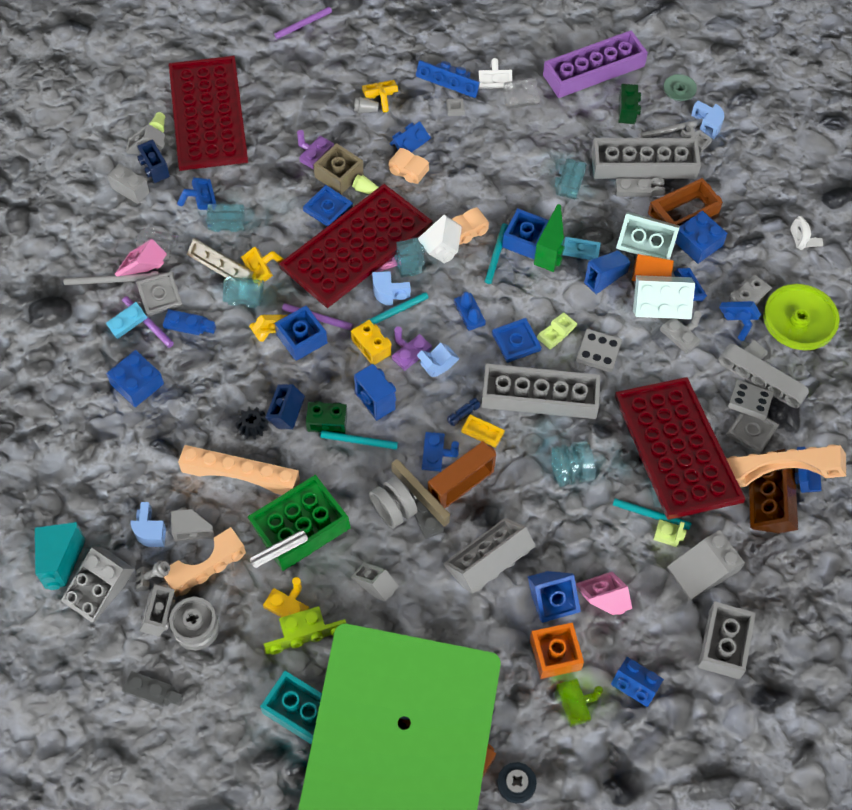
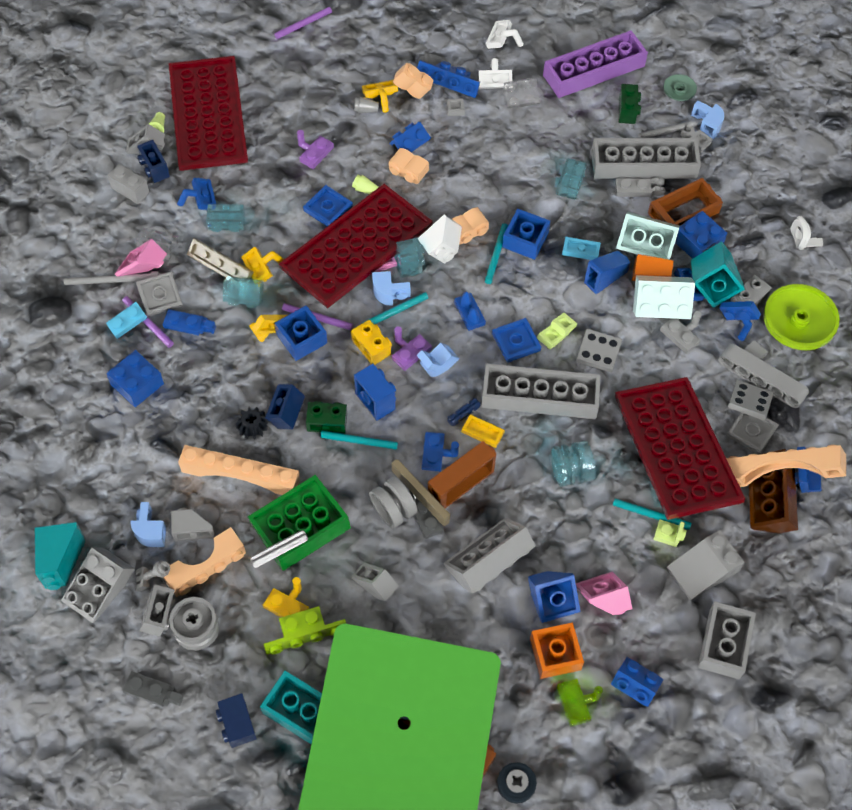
(236, 720): none -> dark blue brick
(338, 168): dark tan brick -> none
(413, 80): none -> light nougat brick
(500, 32): none -> white plate
(550, 244): green slope -> none
(716, 274): none -> teal slope

